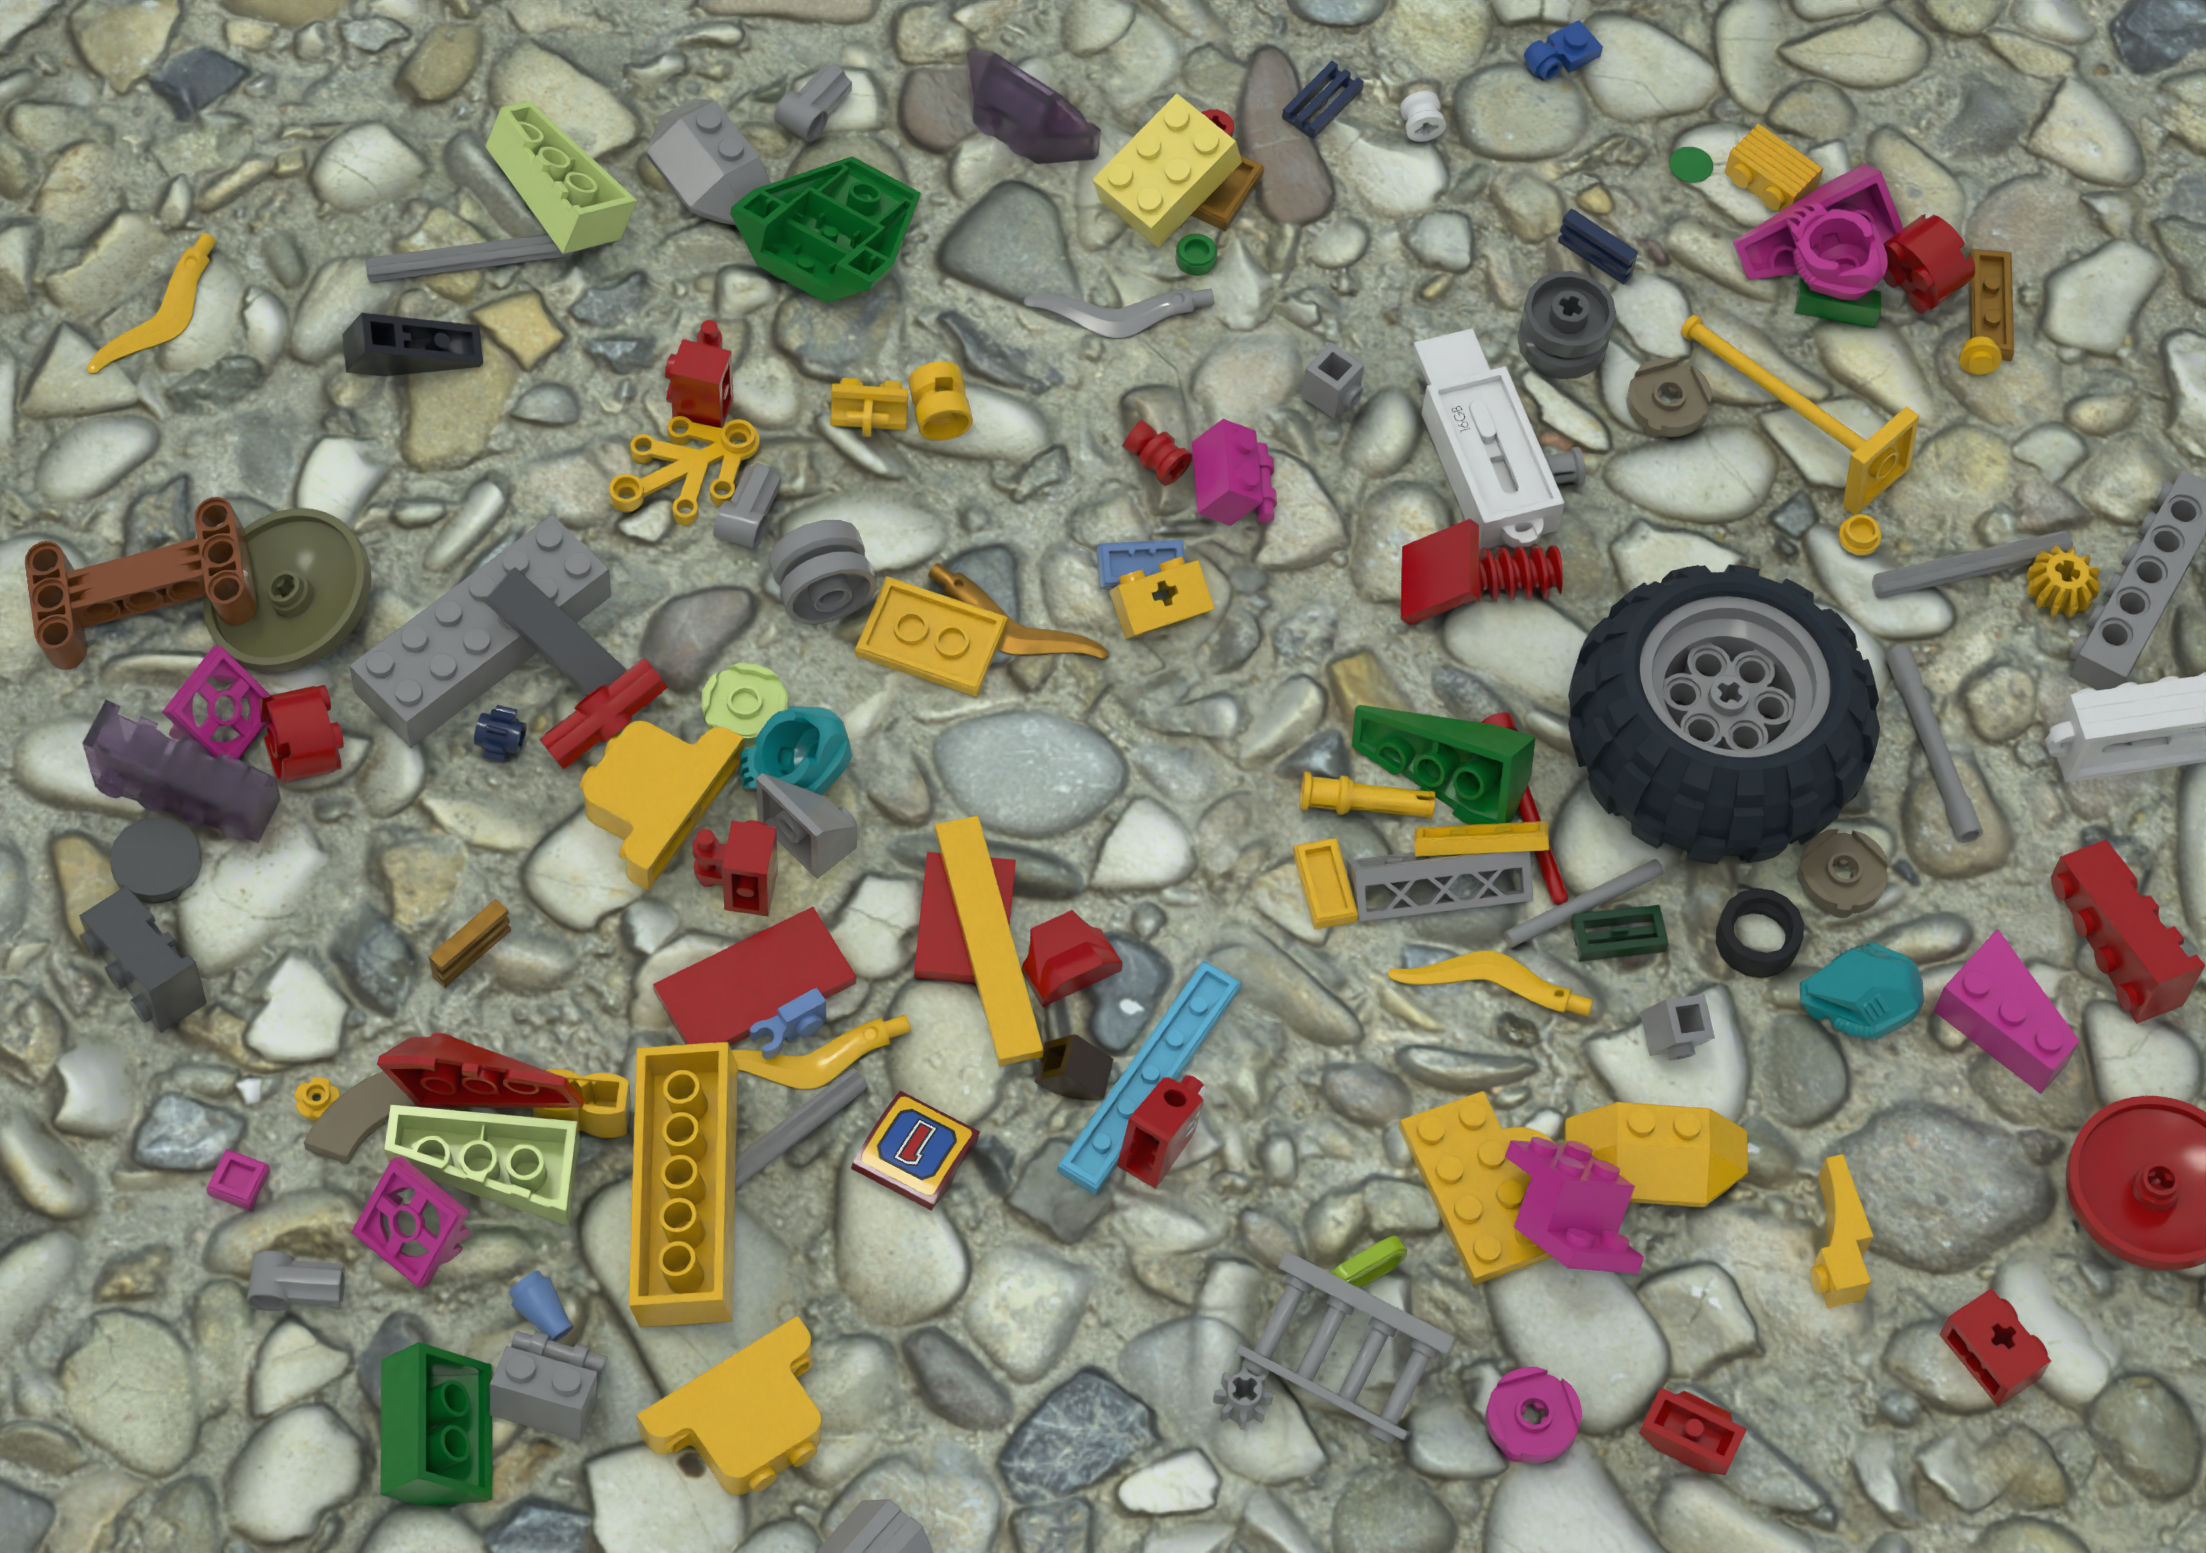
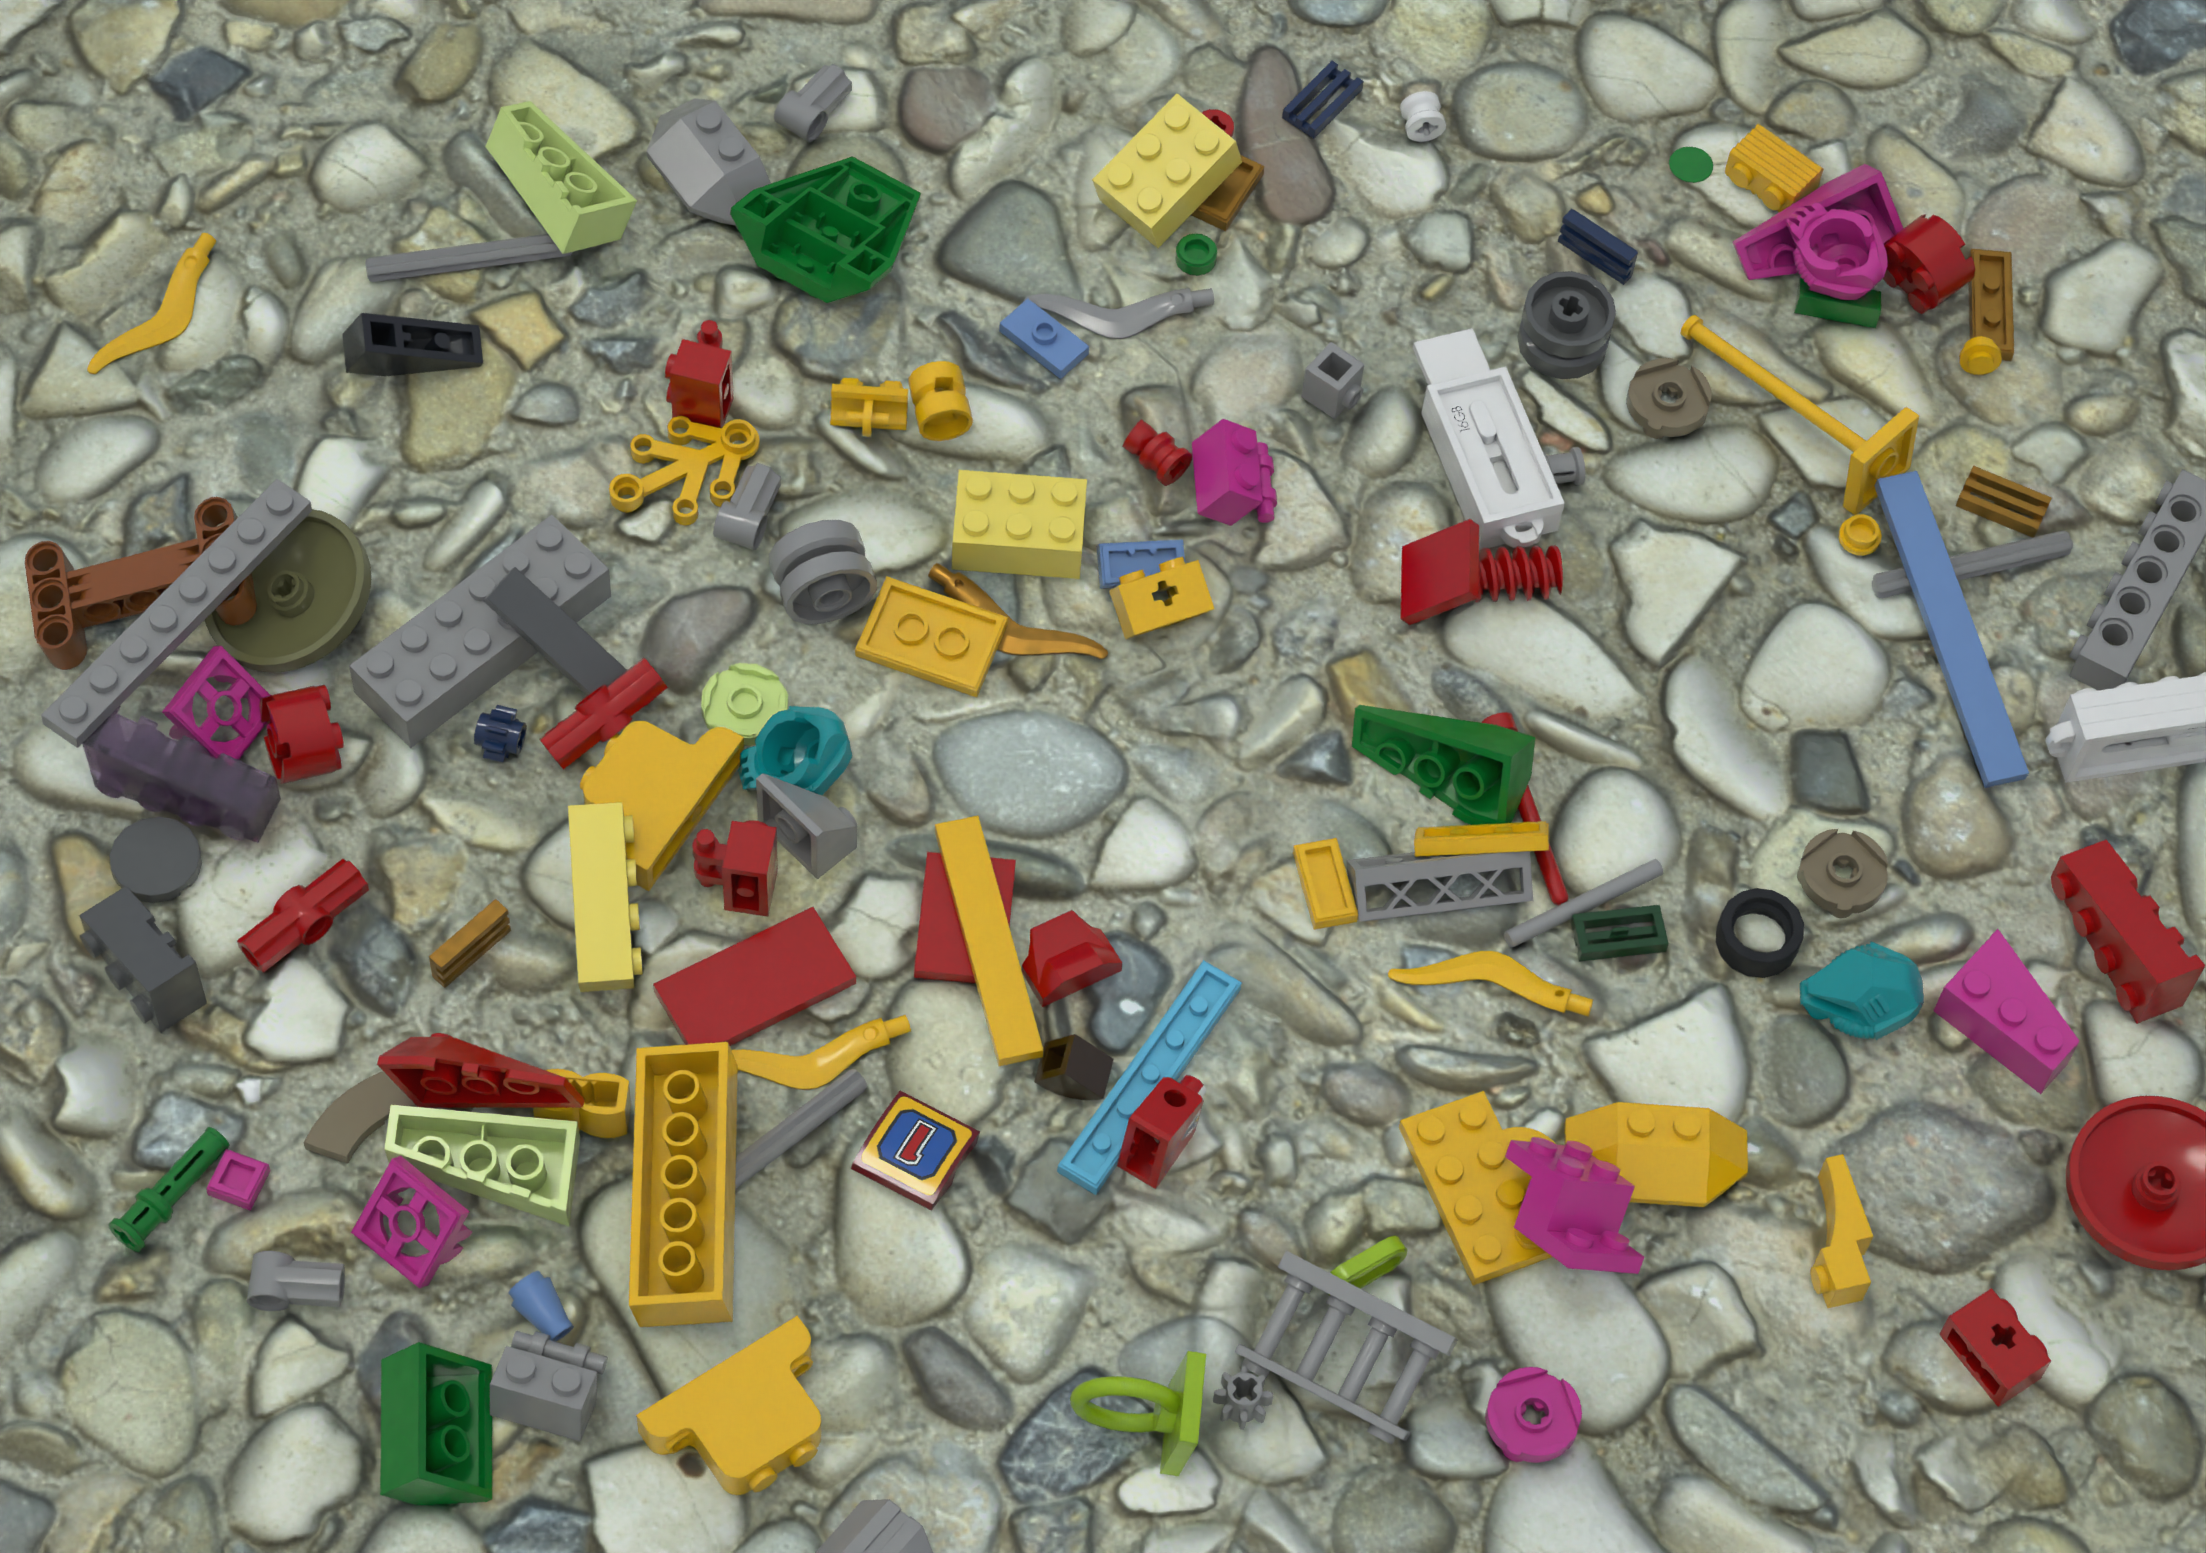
(156, 1204): none -> green pin
(176, 613): none -> light grey plate
(303, 915): none -> red piece
(306, 1091): yellow plate -> none
(602, 897): none -> light yellow brick
(795, 1019): medium blue plate -> none
(1019, 524): none -> light yellow brick
(1026, 112): clear purple wedge -> none
(1044, 338): none -> medium blue plate
(1175, 1410): none -> lime tile
(1345, 795): yellow pin -> none
(1567, 47): blue plate -> none
(1677, 1026): light grey brick -> none
(1692, 1431): red slope -> none
(1730, 653): black wheel -> none
(1951, 629): none -> medium blue tile
(1956, 801): light grey piece -> none
(2005, 495): none -> pearl gold tile
(2063, 582): yellow gear -> none

